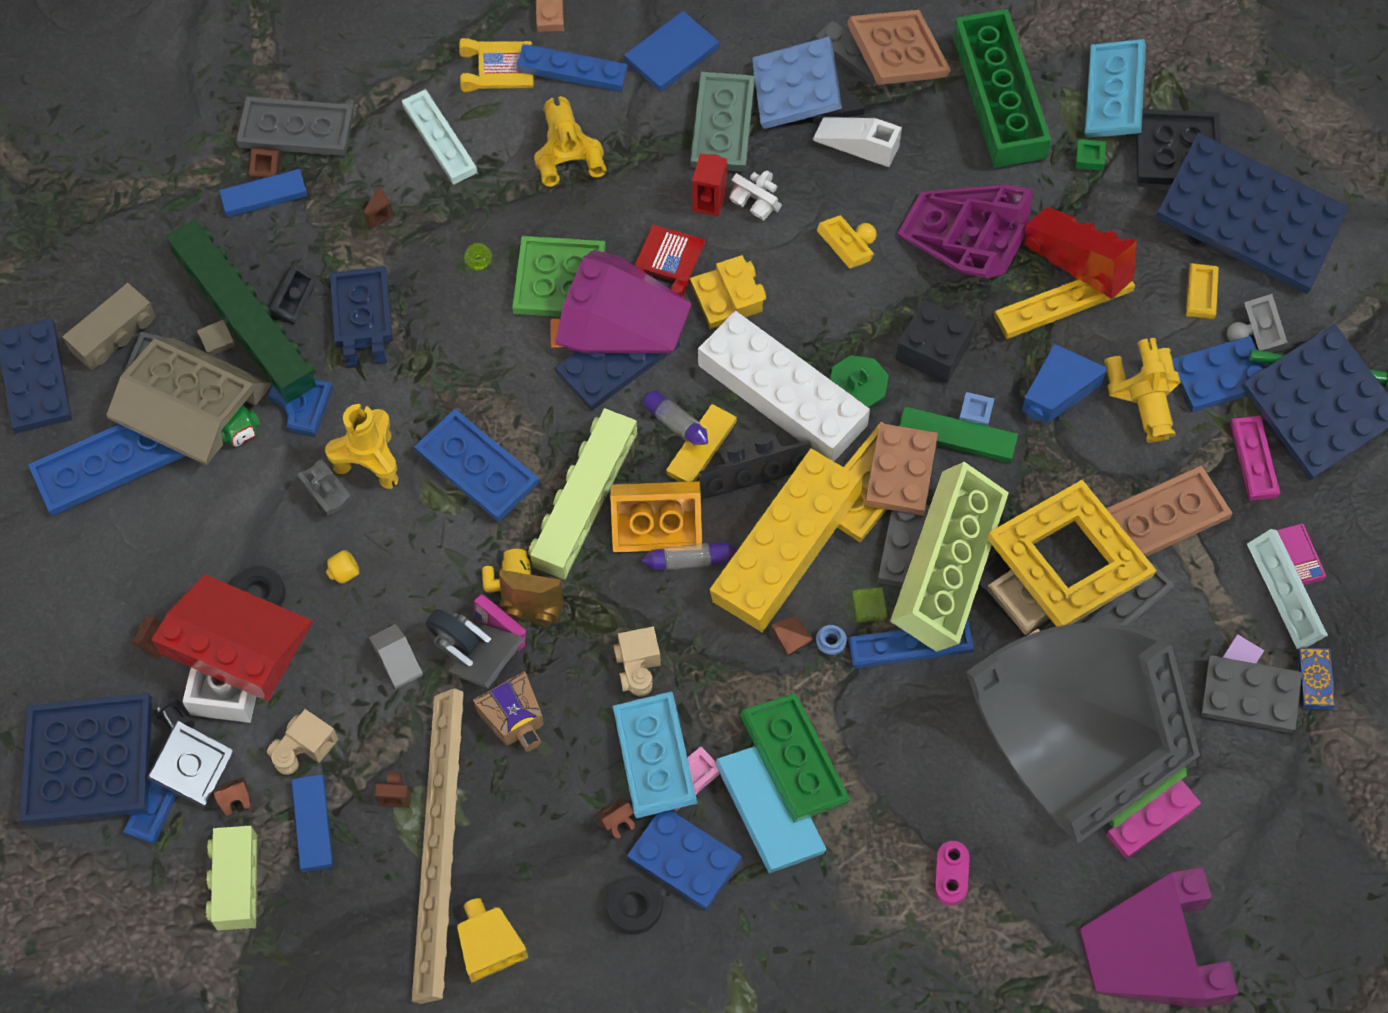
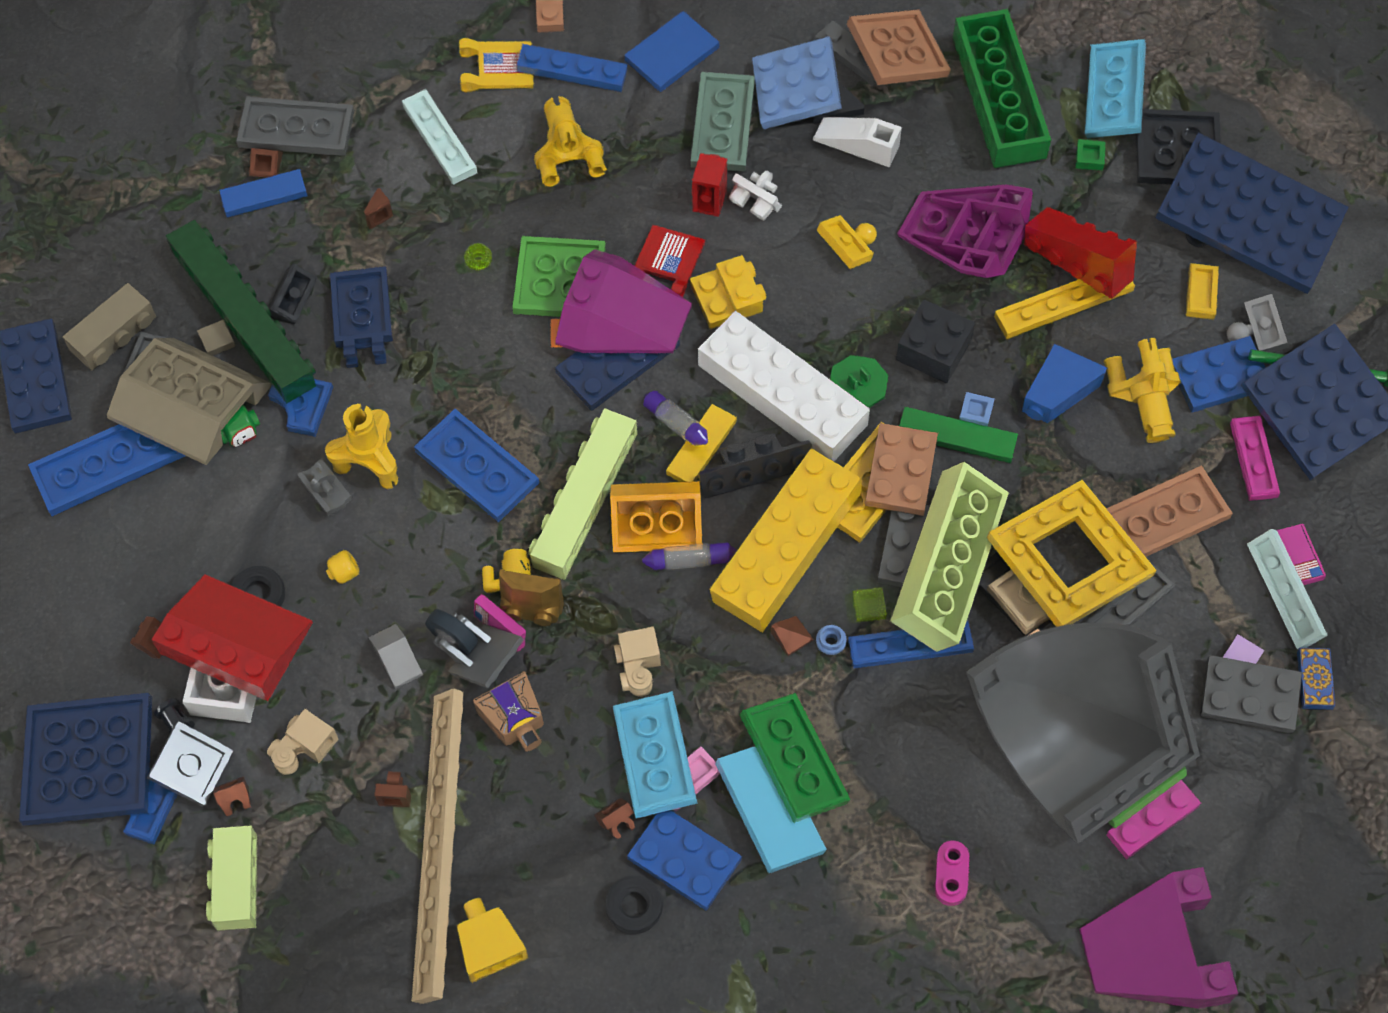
(312, 823): blue tile -> none

